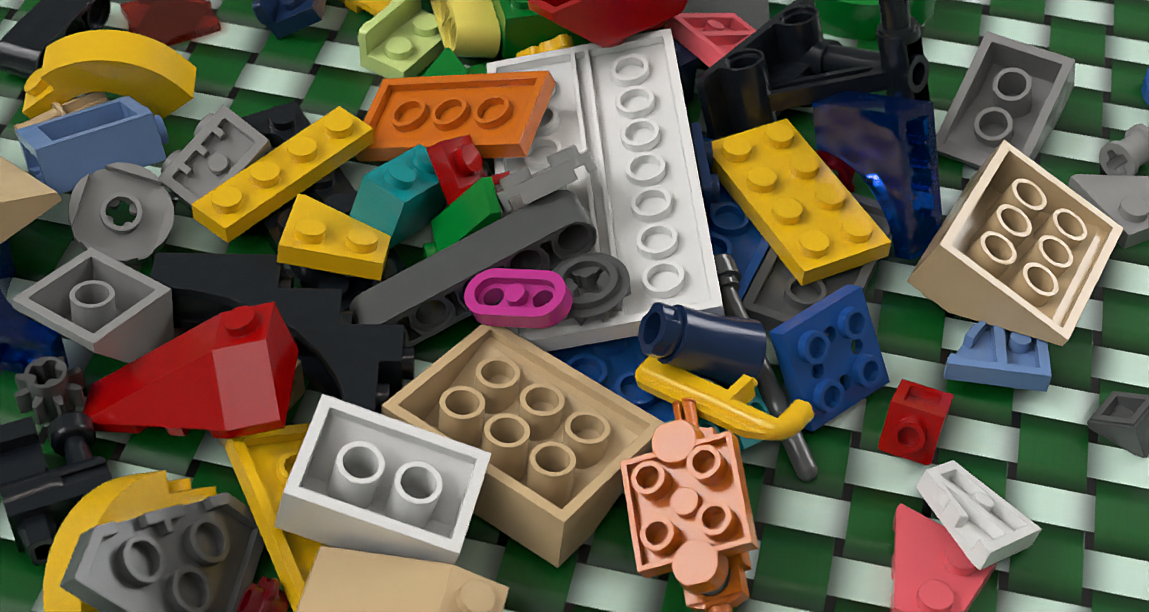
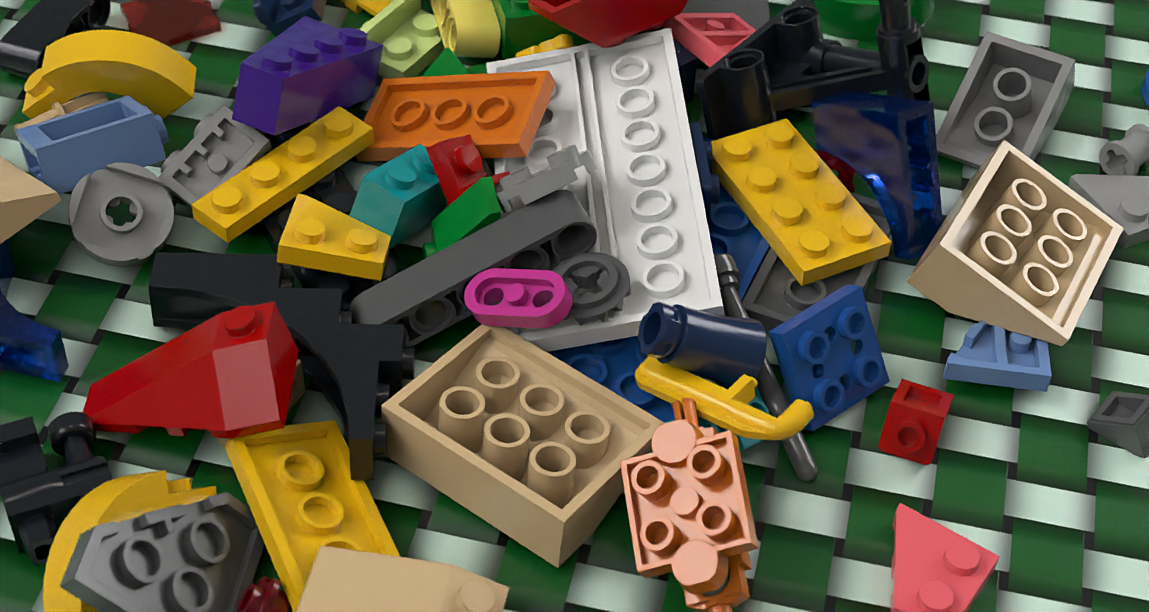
(49, 389): dark grey gear -> none
(102, 306): light grey slope -> none
(305, 76): none -> dark purple wedge
(381, 485): white slope -> none
(975, 515): white wing -> none

